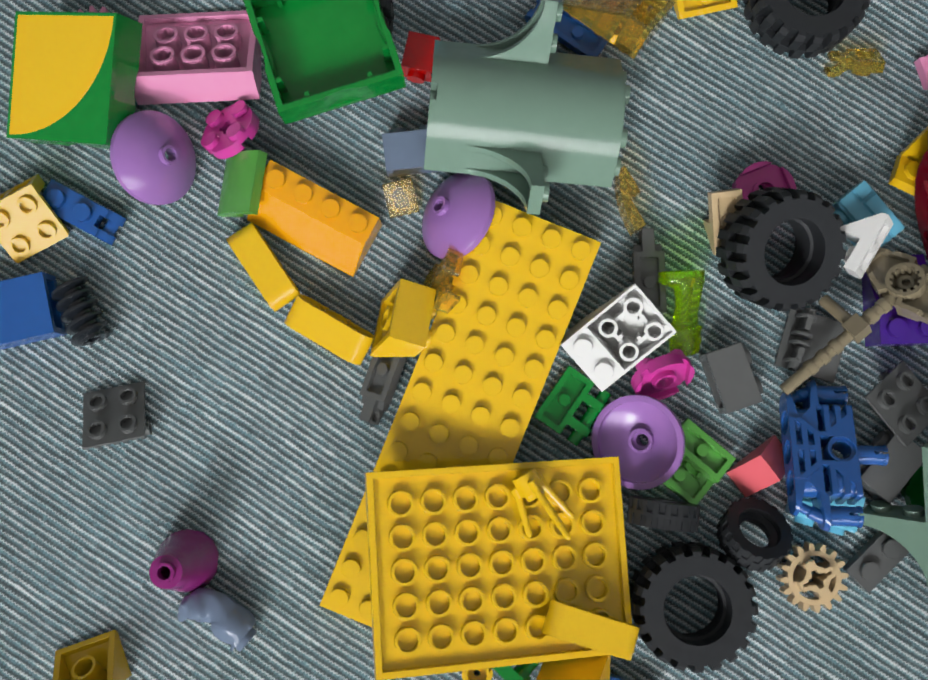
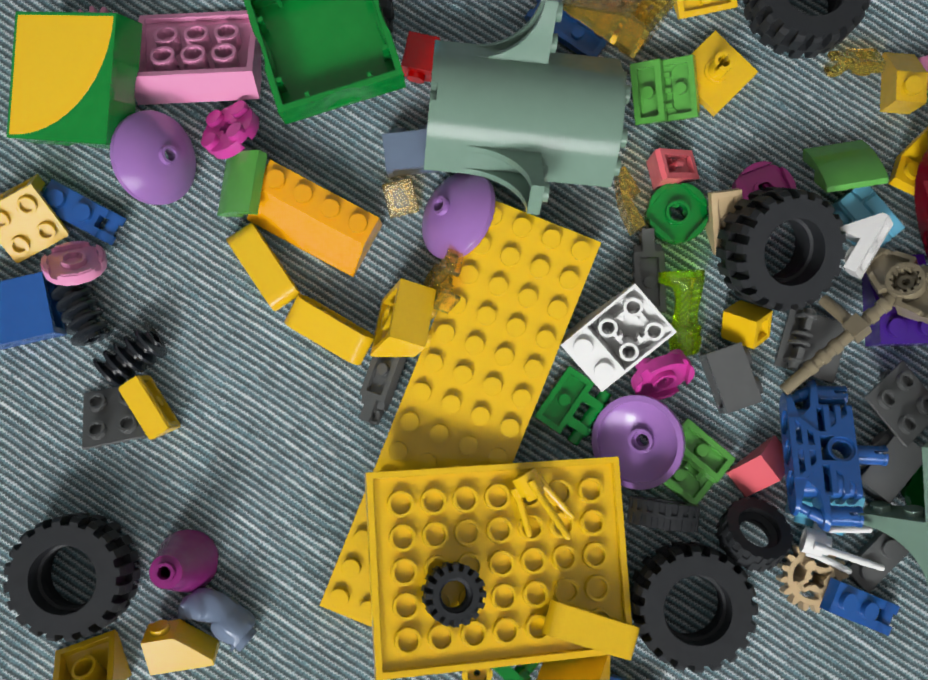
(32, 585): none -> black tyre
(73, 263): none -> bright pink tile
(131, 358): none -> black piece
(149, 406): none -> yellow slope
(177, 647): none -> yellow slope
(468, 608): none -> black tyre
(665, 90): none -> bright green slope
(671, 167): none -> coral slope
(694, 213): none -> green plate
(720, 72): none -> yellow tile
(746, 324): none -> yellow panel
(817, 544): none -> white plant
(845, 166): none -> bright green slope
(858, 606): none -> blue plate
(902, 84): none -> yellow slope

